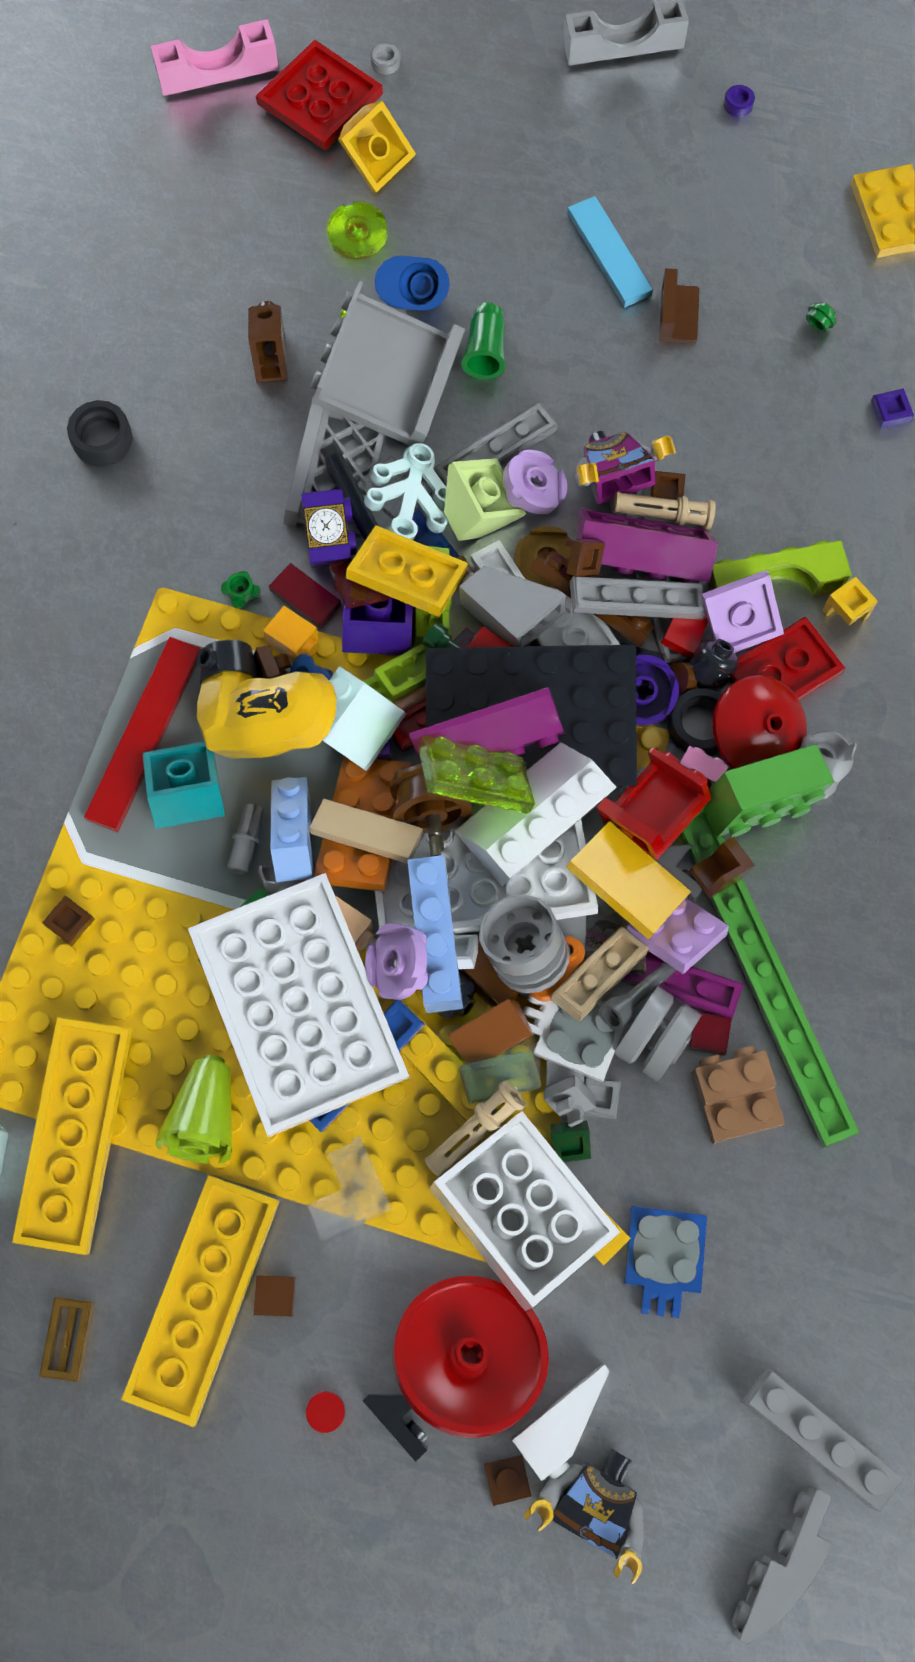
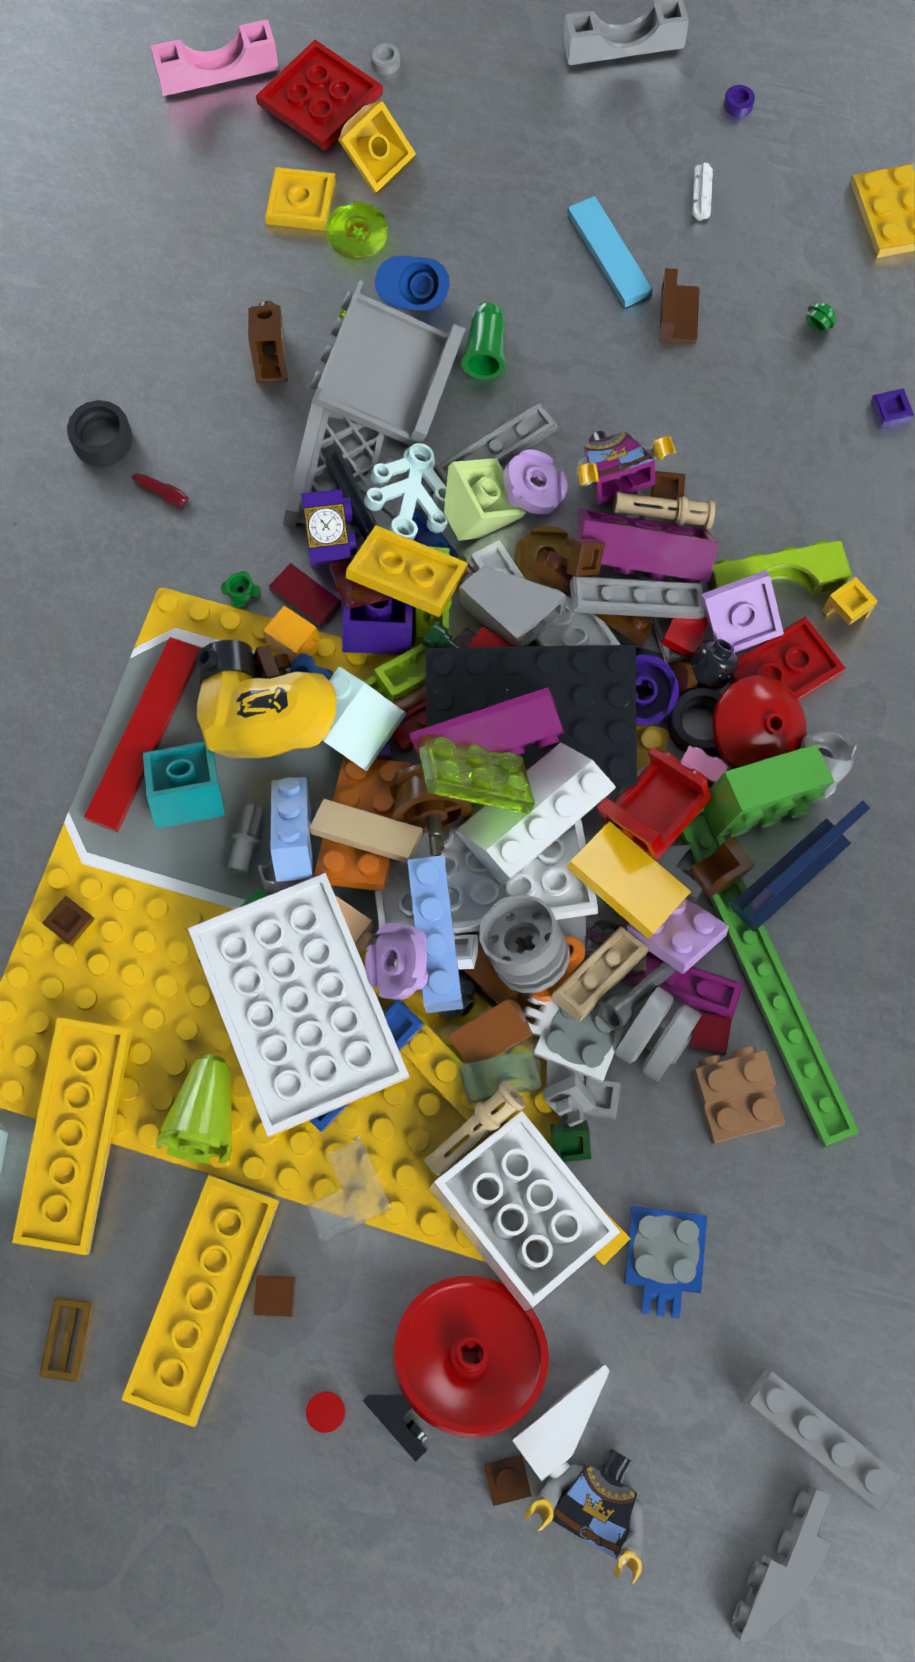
(168, 492): none -> dark red piece
(300, 198): none -> yellow tile
(702, 191): none -> white axle
(795, 870): none -> dark blue fence

